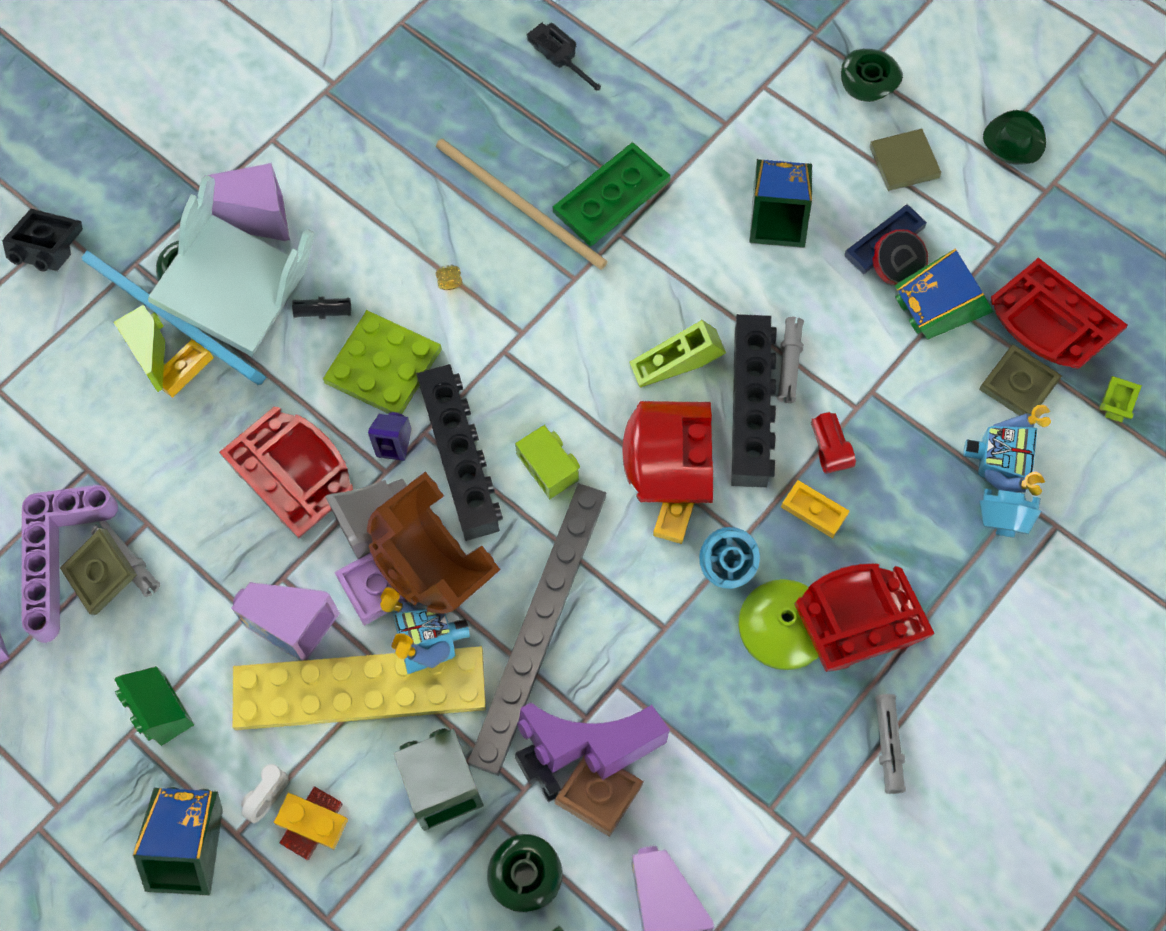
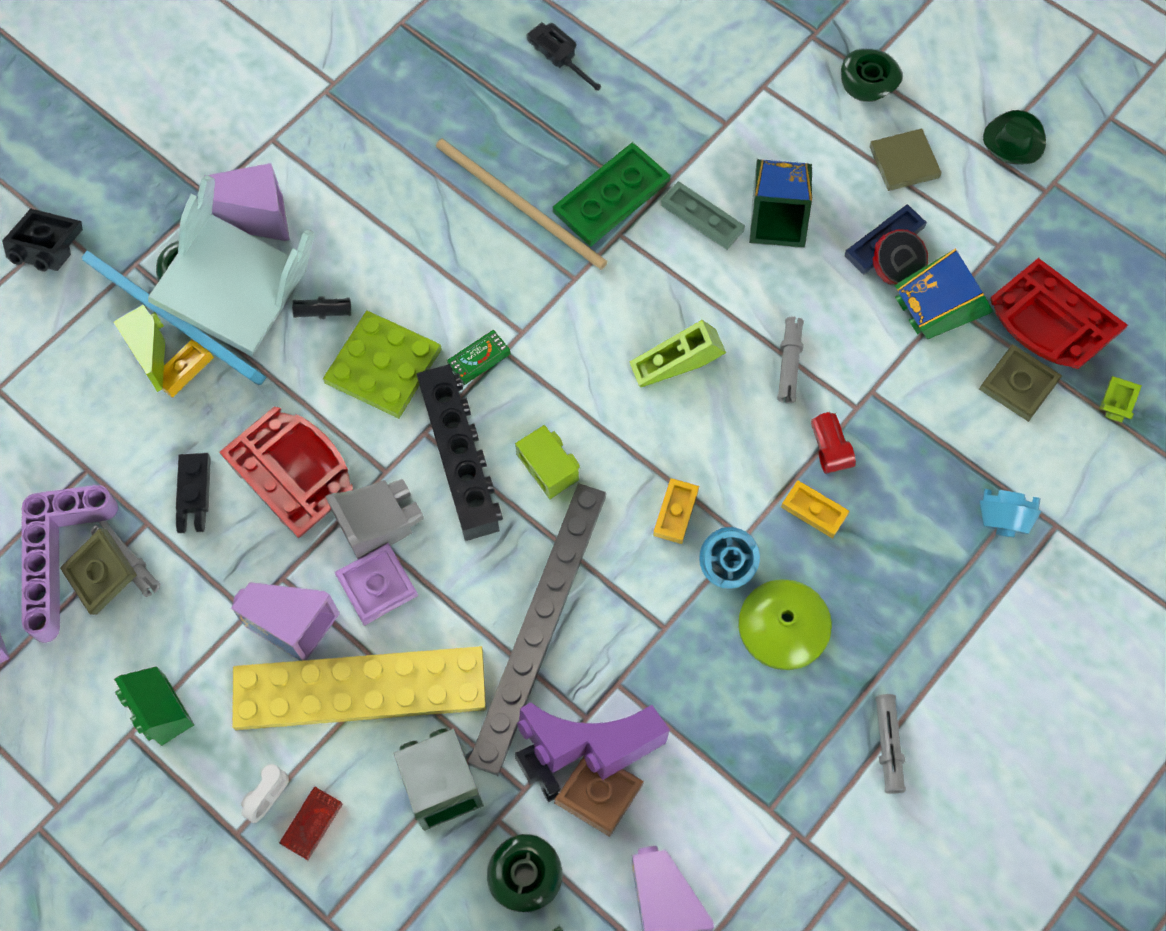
(179, 841): slope -> none
(192, 490): none -> black hinge
(311, 821): yellow plate -> none
(390, 436): dark purple slope -> none
(420, 553): dark orange cylinder -> none
(421, 636): torso -> none
(449, 277): clear yellow bush -> none
(479, 356): none -> green tile
(670, 452): red slope -> none
(702, 215): none -> sand green plate
(749, 470): black brick -> none
(861, 614): red slope -> none
(1009, 452): torso -> none

